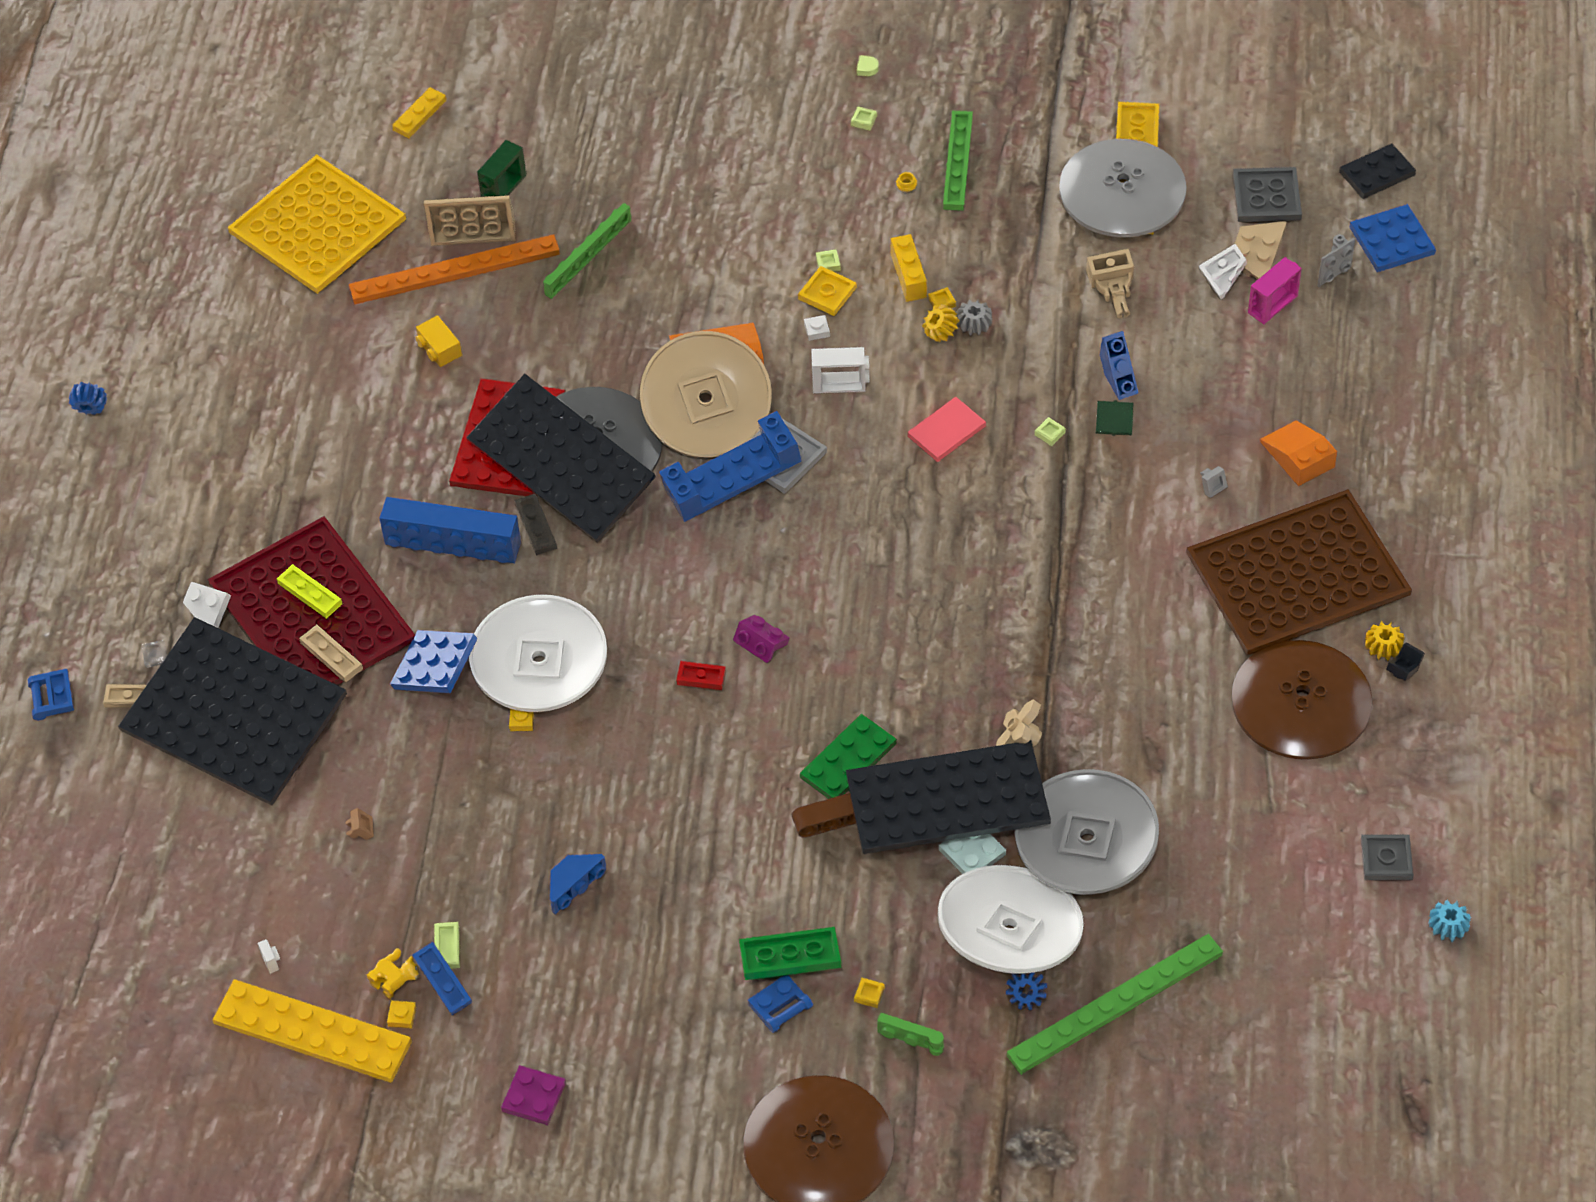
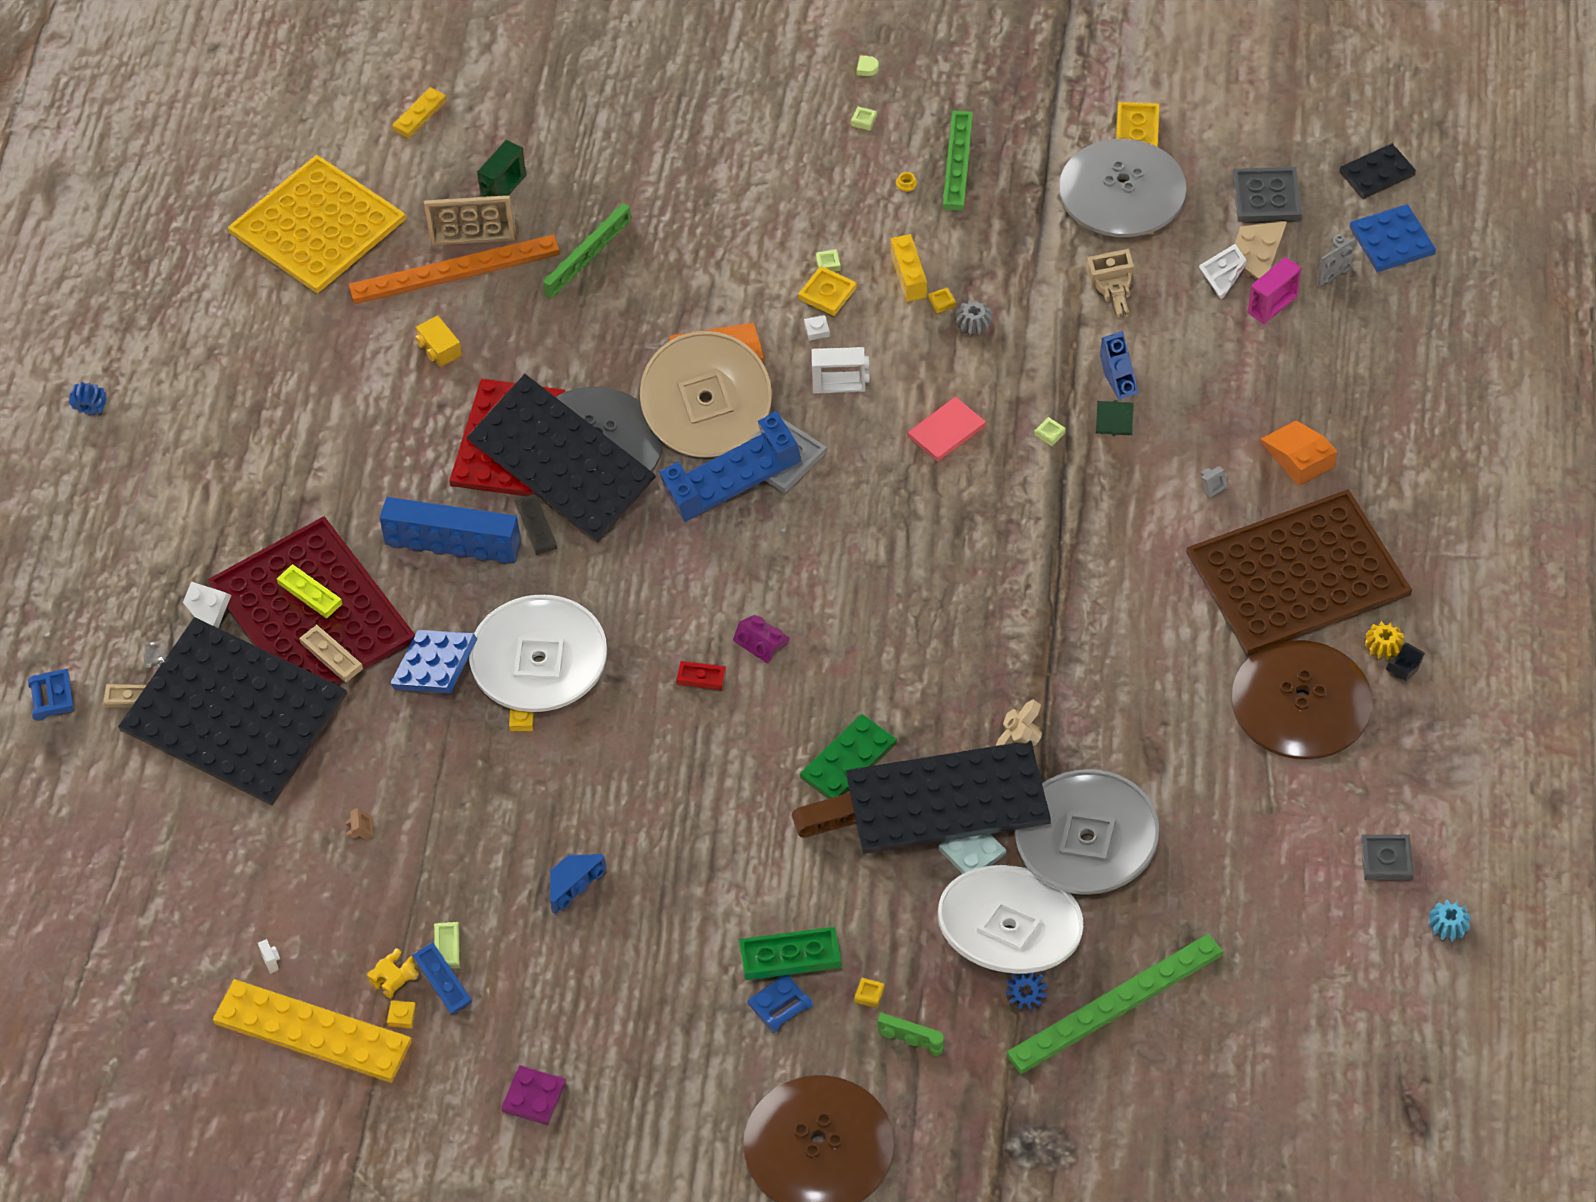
(940, 323): yellow gear -> none

